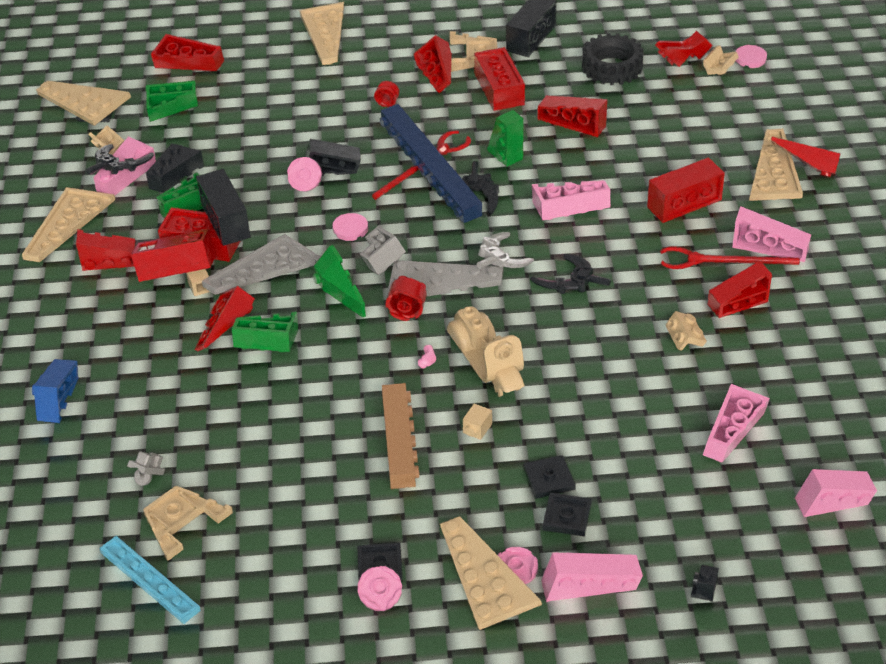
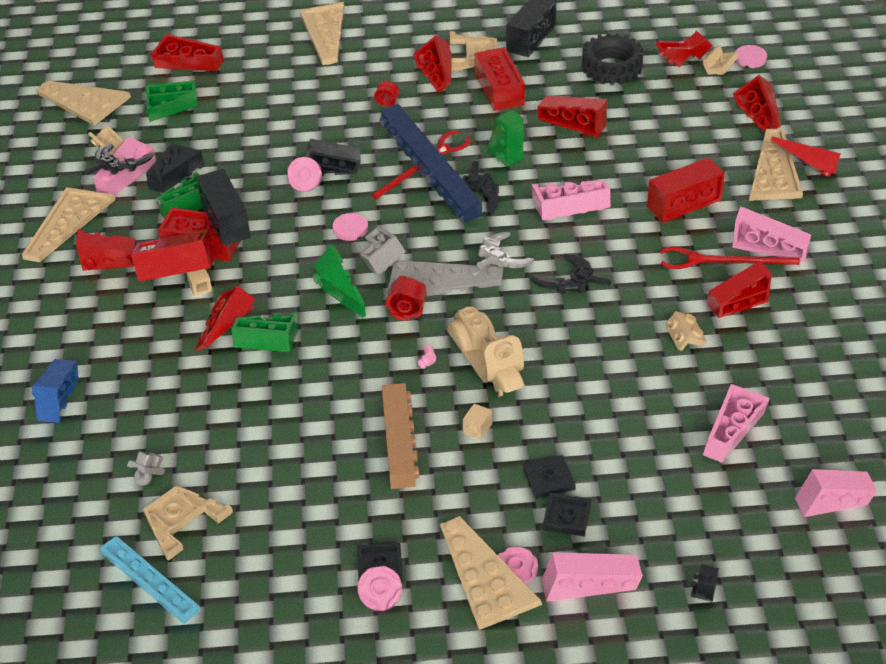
(269, 261): light grey wing -> none
(759, 103): none -> red wedge

